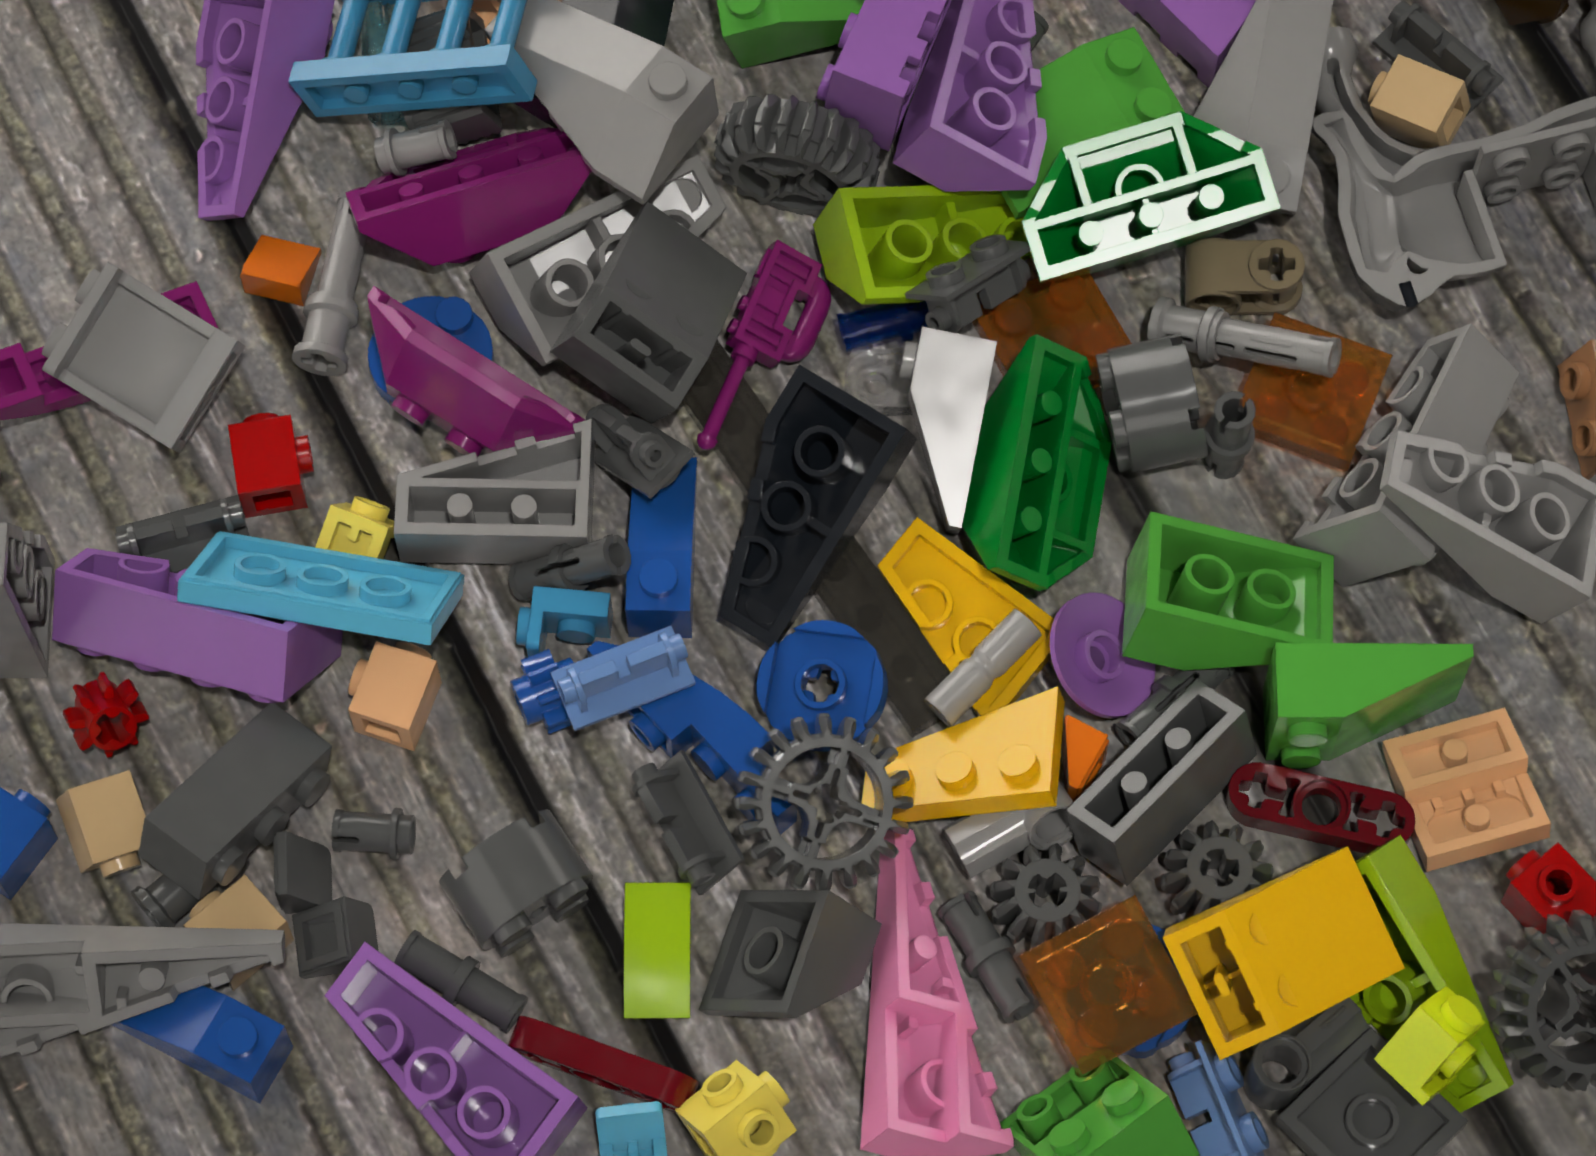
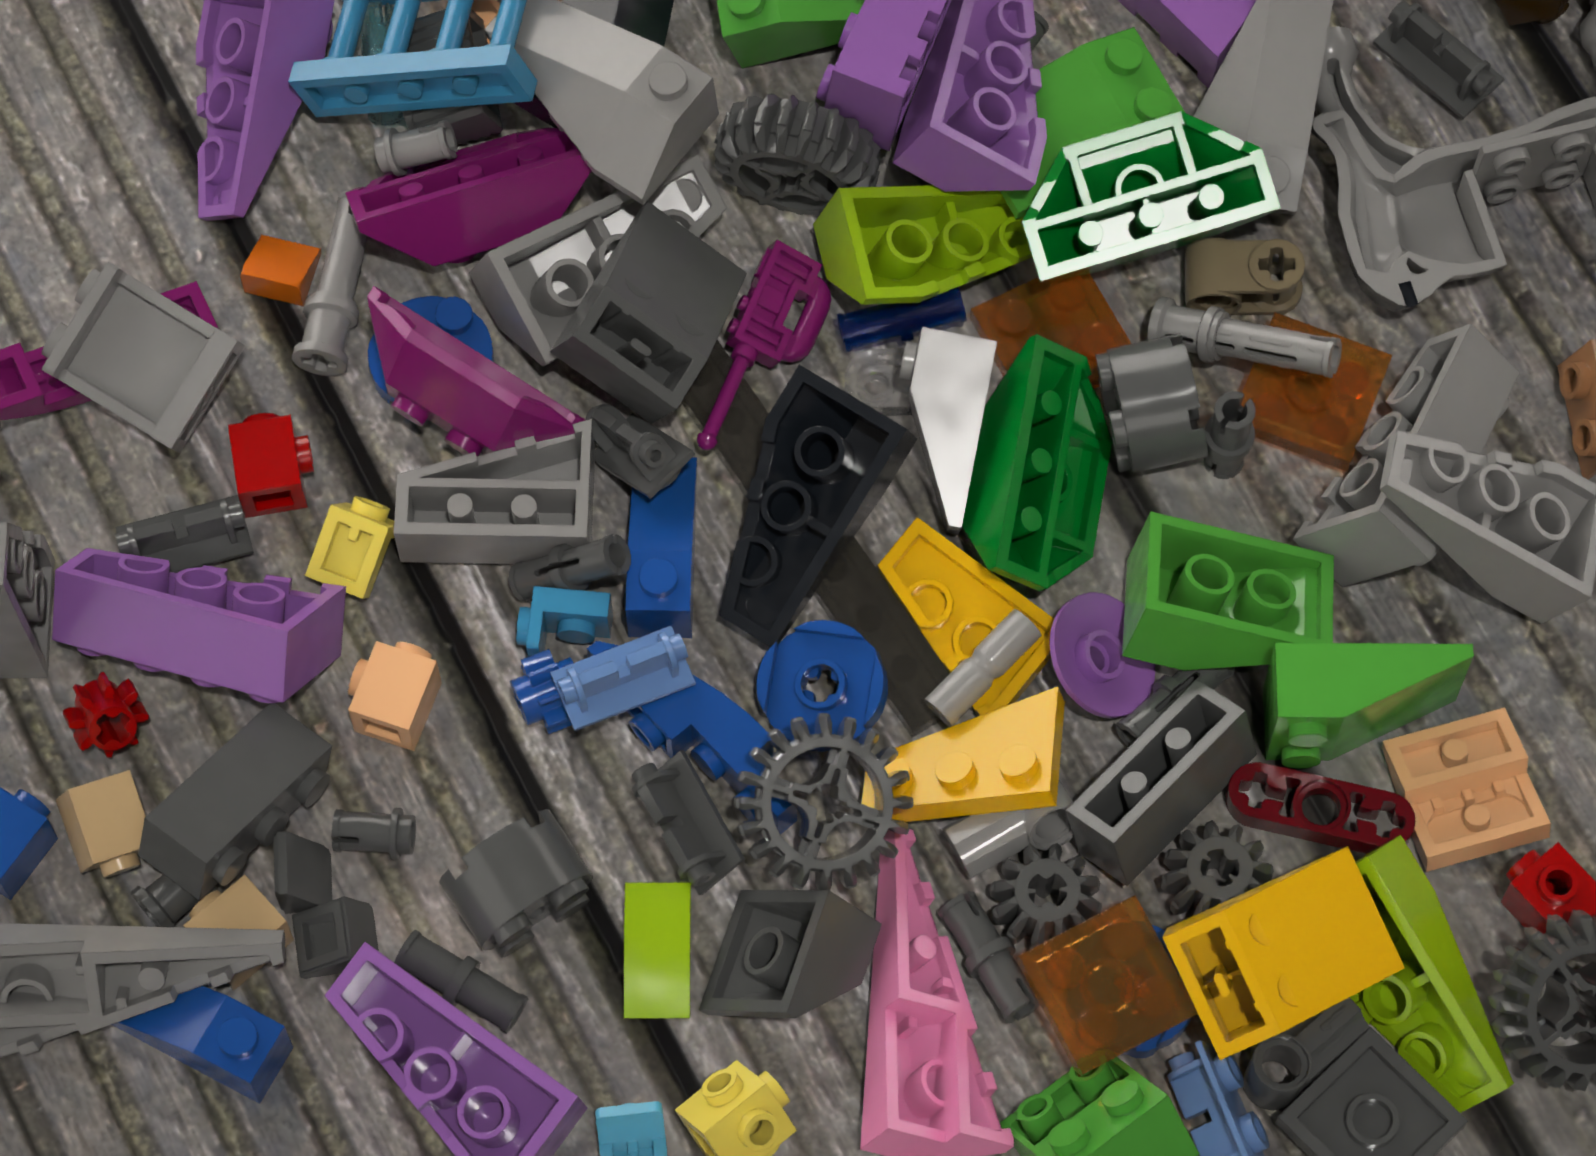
(322, 587): medium azure tile -> none
(601, 1064): dark red beam -> none
(989, 268): dark grey hinge -> none
(1083, 755): orange slope -> none
(1418, 103): tan brick -> none
(1432, 1045): neon yellow brick -> none

